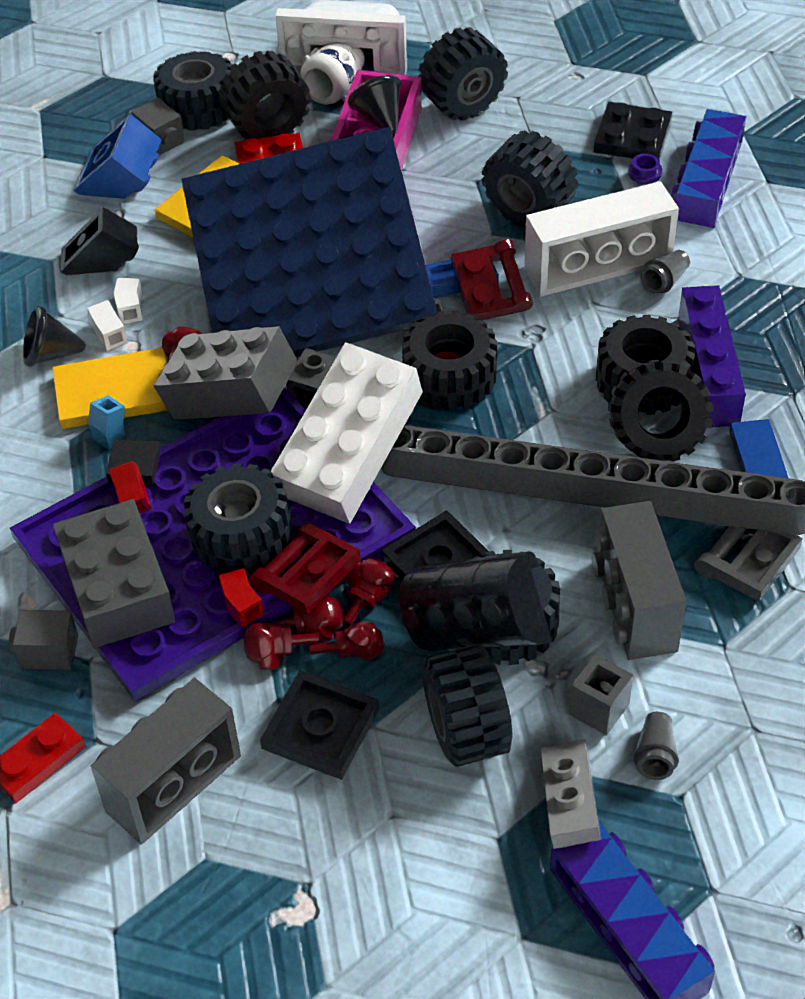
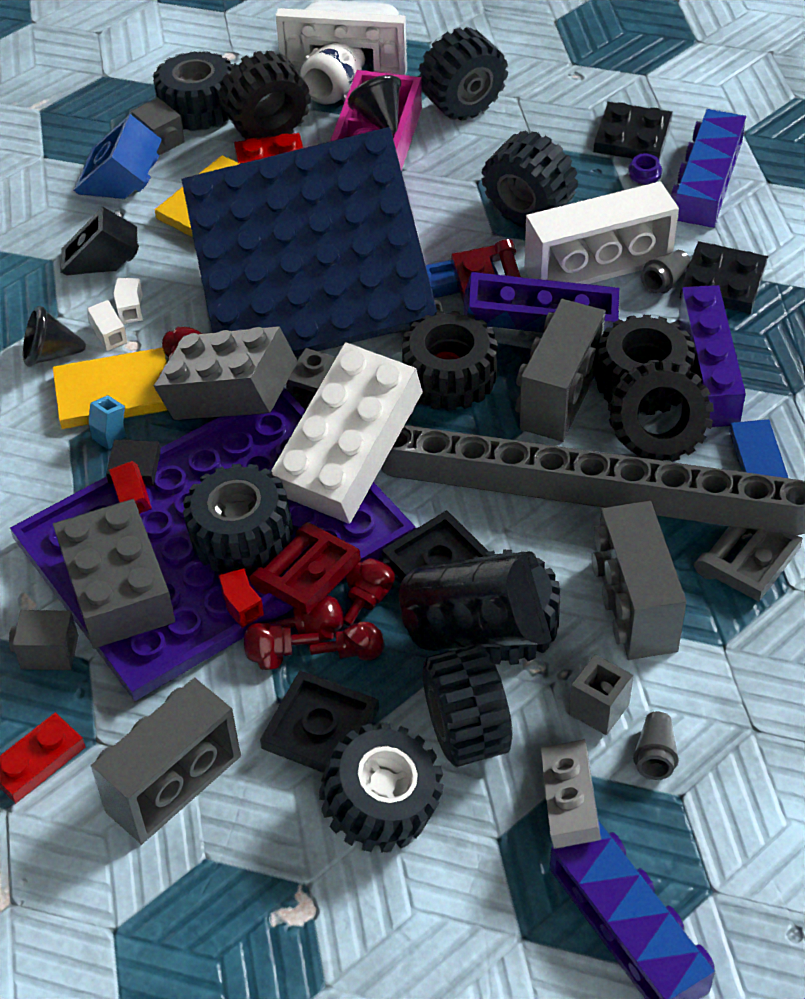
(380, 787): none -> black wheel
(525, 302): none -> dark purple brick
(559, 369): none -> dark grey brick
(734, 270): none -> black plate

